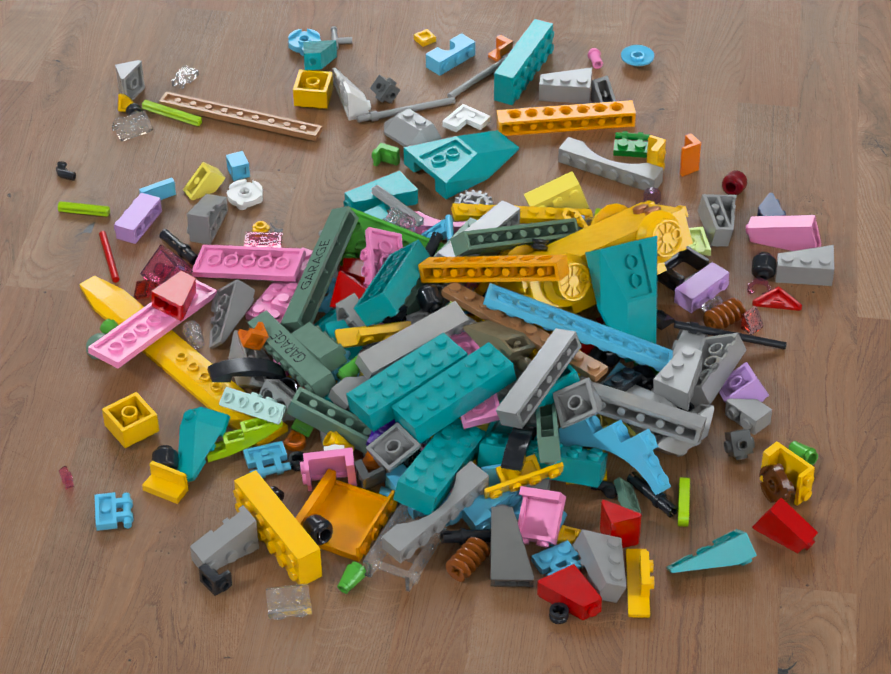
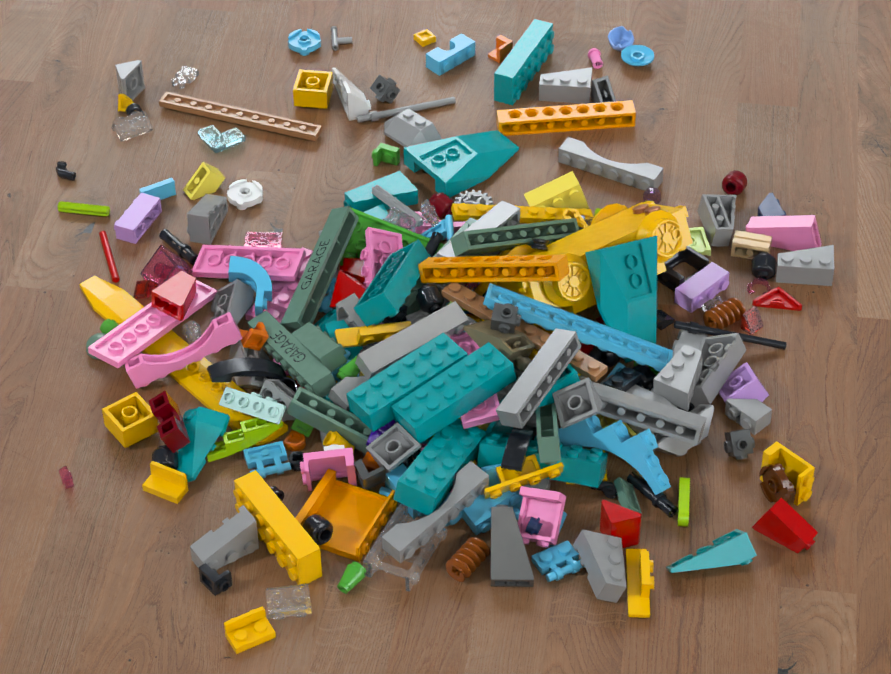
(106, 511): medium azure plate -> none
(148, 368): none -> bright pink arch
(171, 426): none -> dark red arch
(172, 113): lime axle -> none
(220, 141): none -> clear light blue plate
(238, 165): medium azure brick -> none
(248, 630): none -> yellow bracket
(254, 276): none -> medium azure arch
(260, 226): yellow plate -> none
(319, 54): teal slope -> none
(429, 214): none -> clear plate
(442, 204): none -> dark red head
(460, 536): black pin -> none
(466, 115): white plate -> none
(477, 78): light grey bar -> none
(505, 318): none -> dark grey brick
(533, 526): none -> dark blue plate
(562, 609): black bush -> none
(568, 533): yellow tile -> none
(572, 589): red slope -> none
(620, 38): none -> light blue hair
(630, 148): green plate -> none
(656, 151): yellow bracket -> none
(690, 155): orange panel -> none
(750, 244): none -> tan brick
(805, 452): bright green cone -> none

